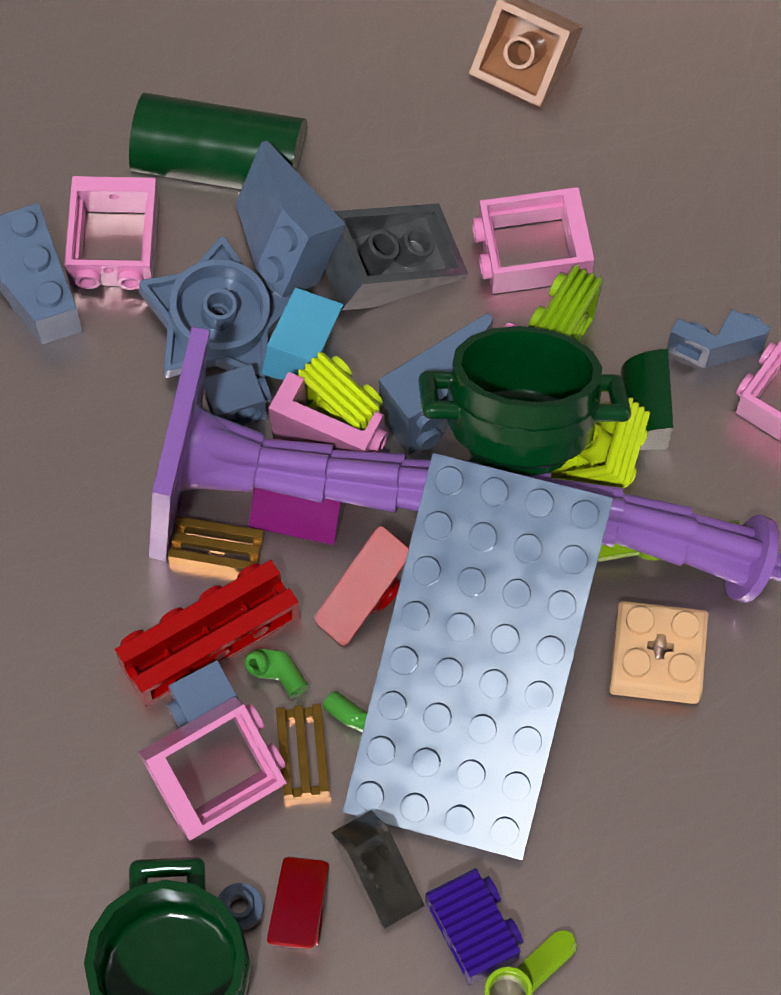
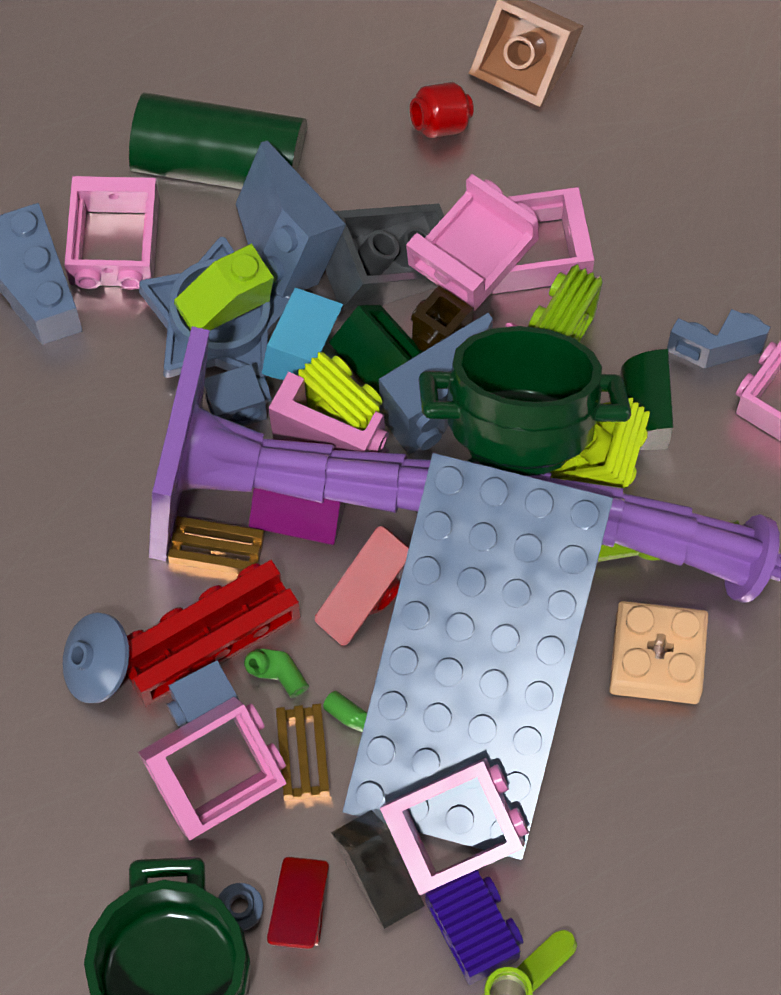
(95, 658): none -> sand blue dish
(226, 290): none -> lime slope
(373, 344): none -> dark green brick
(410, 842): none -> window
(439, 318): none -> dark brown brick
(441, 110): none -> red head
(475, 242): none -> bright pink panel

